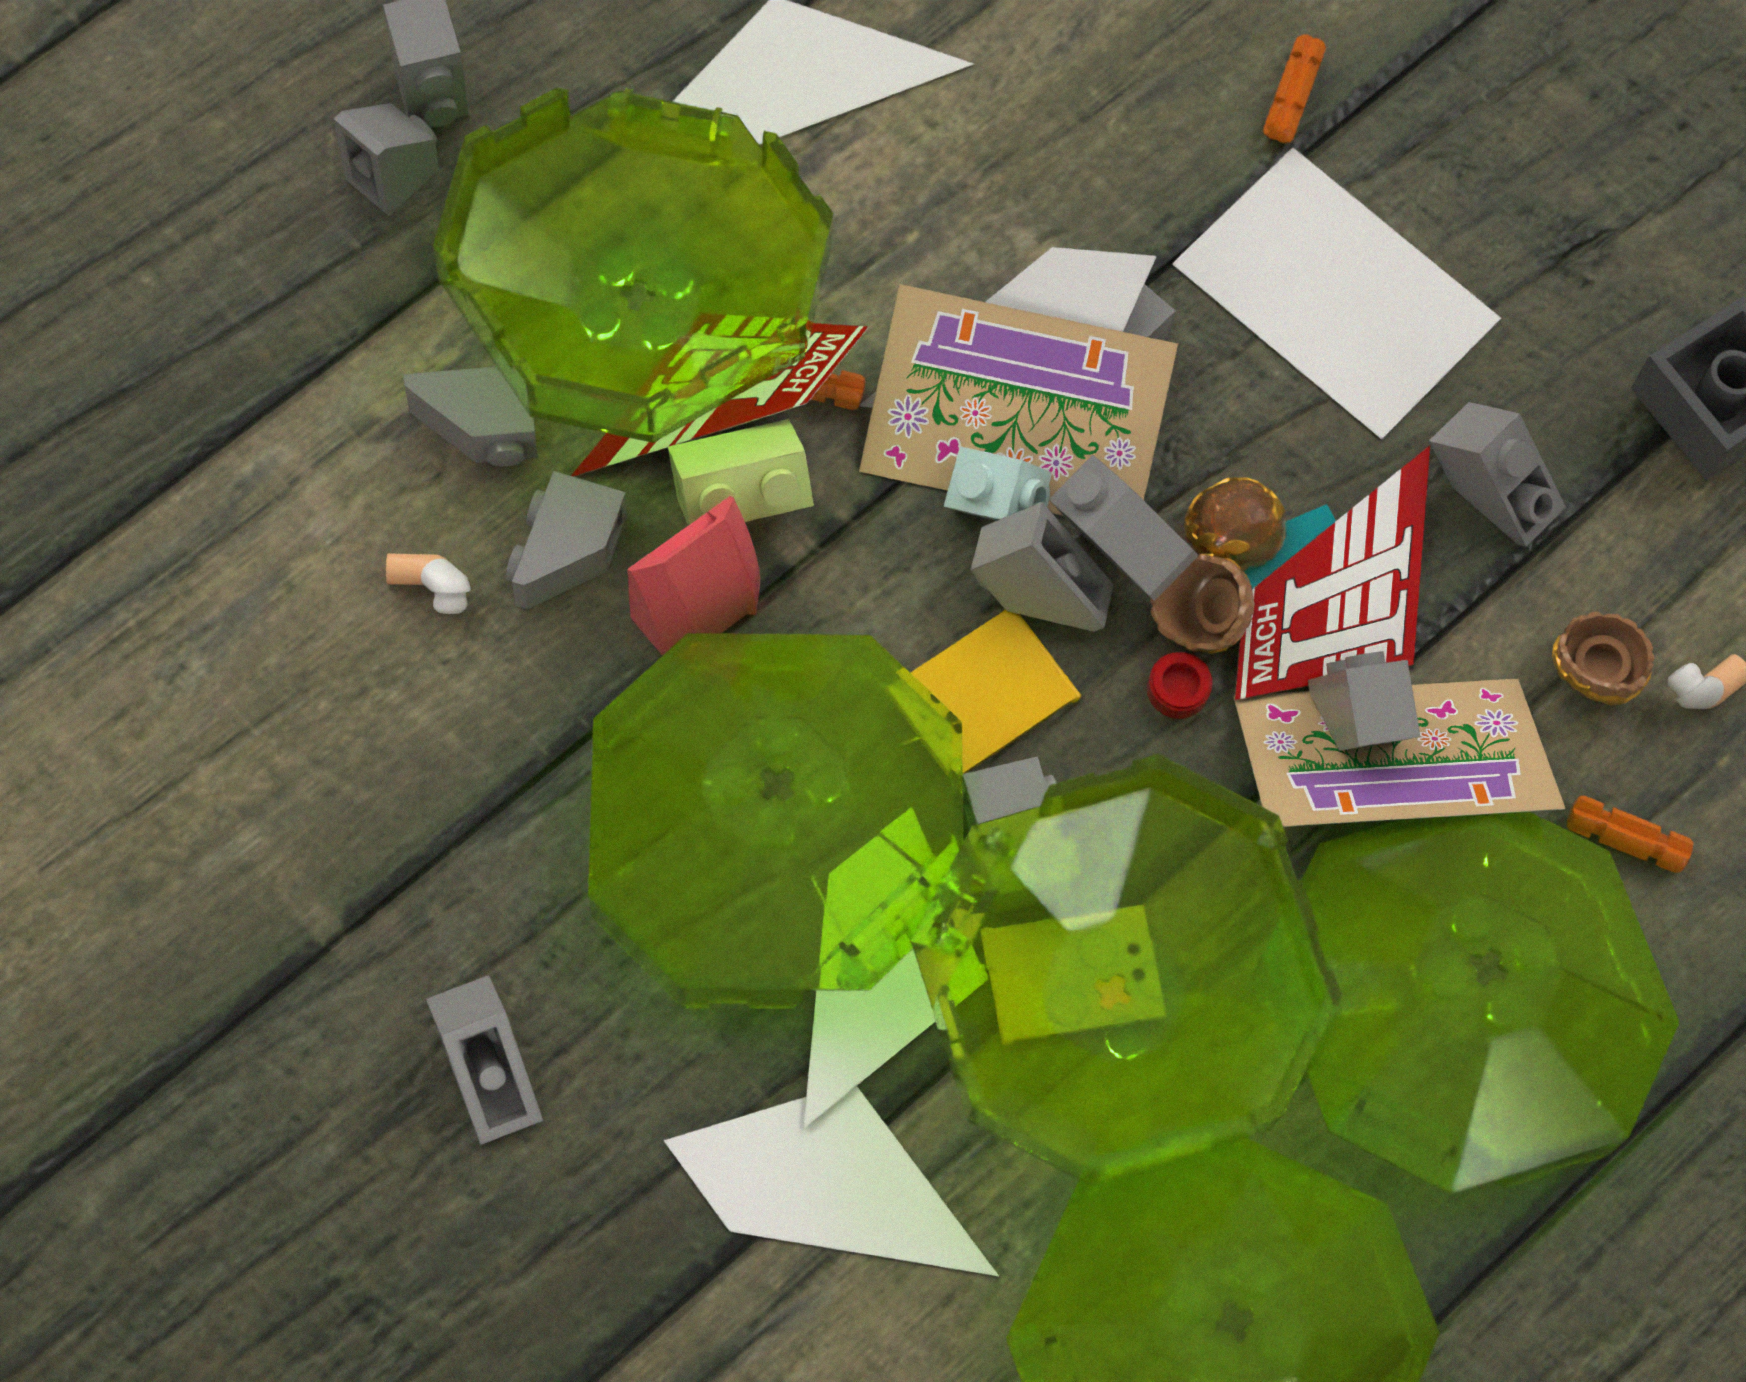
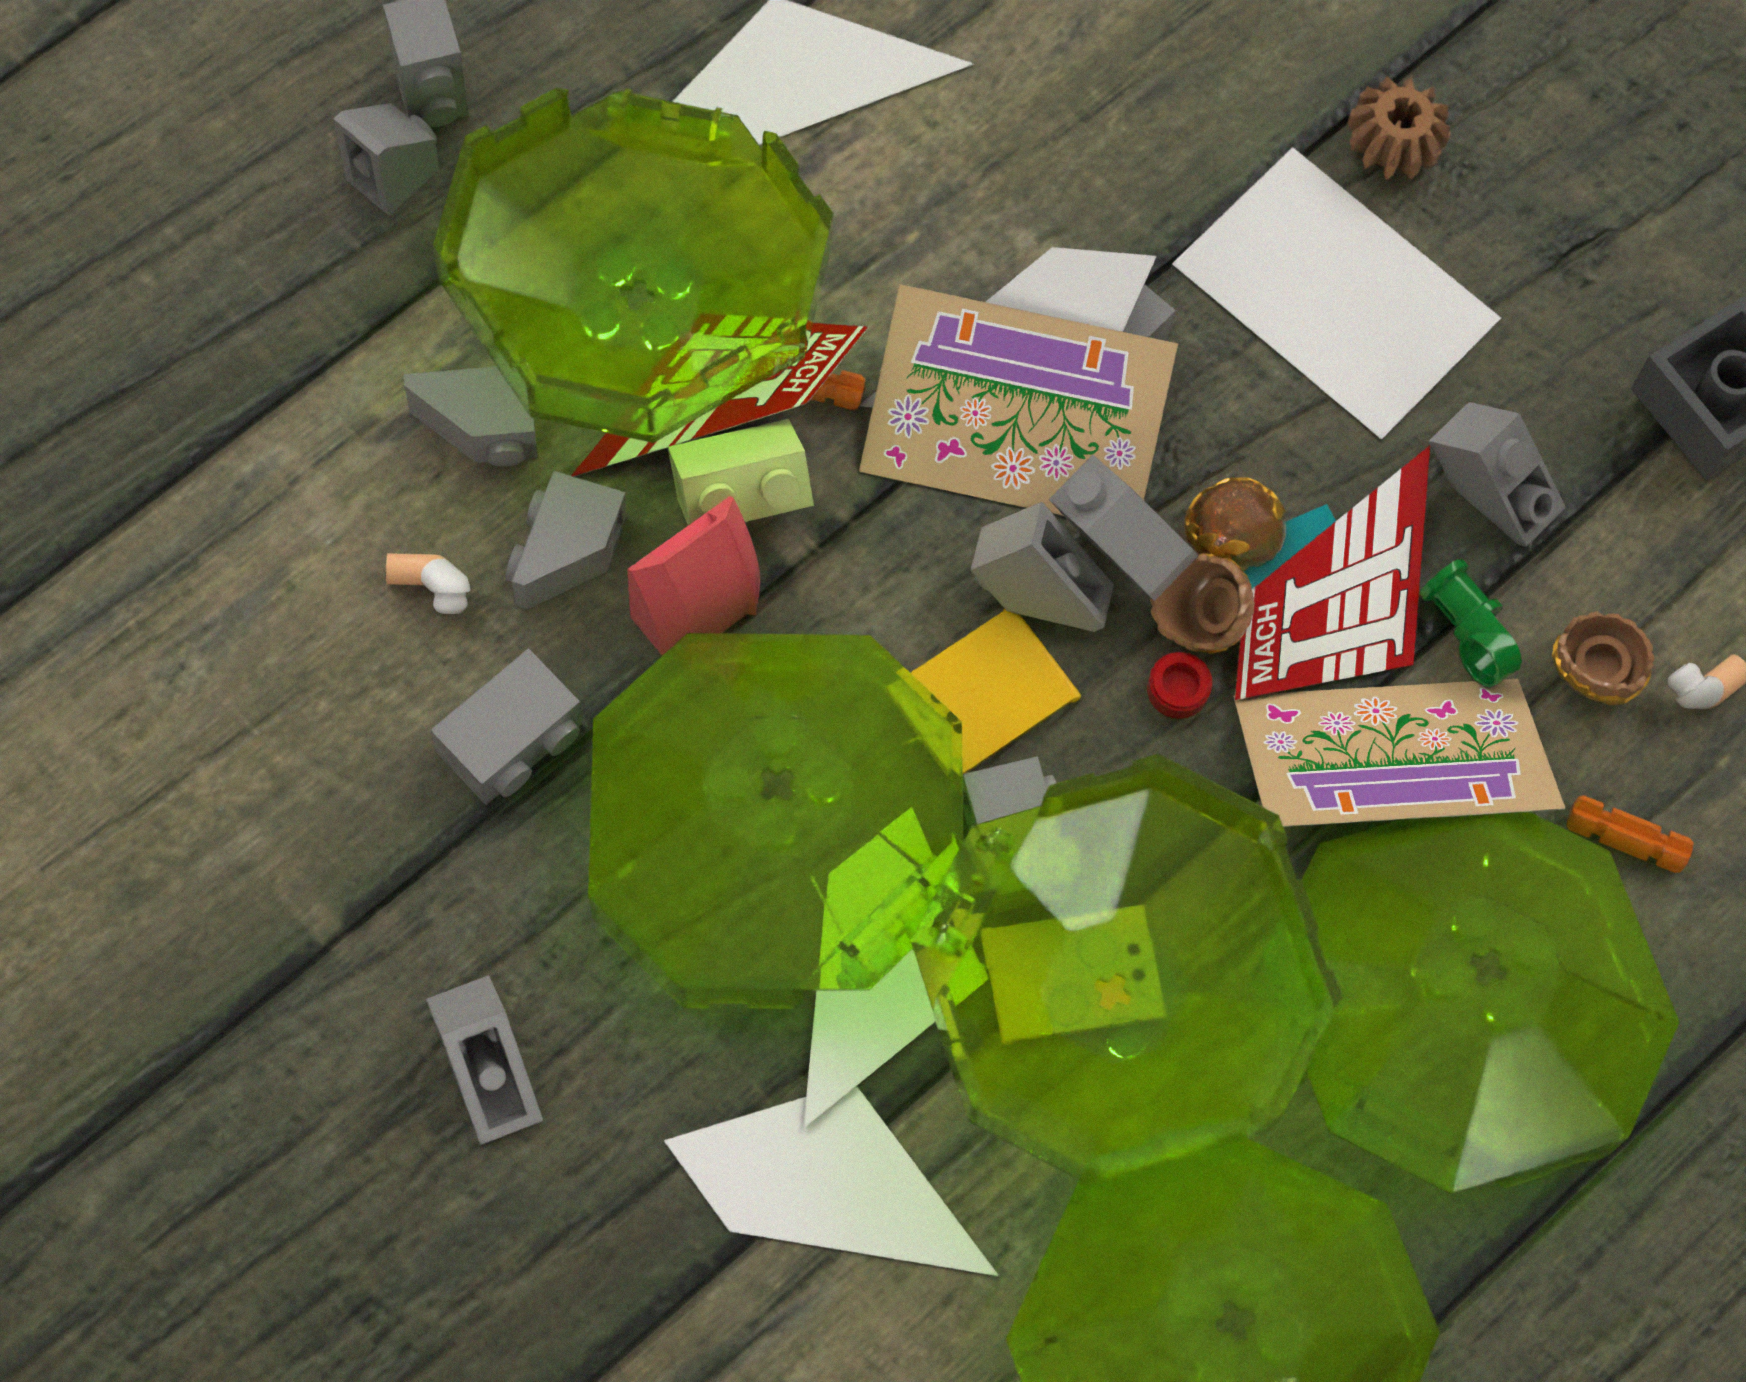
(508, 728): none -> light grey brick
(995, 485): light aqua bracket -> none
(1294, 88): orange axle -> none
(1366, 701): light grey slope -> none
(1399, 128): none -> medium nougat gear
(1485, 644): none -> green connector

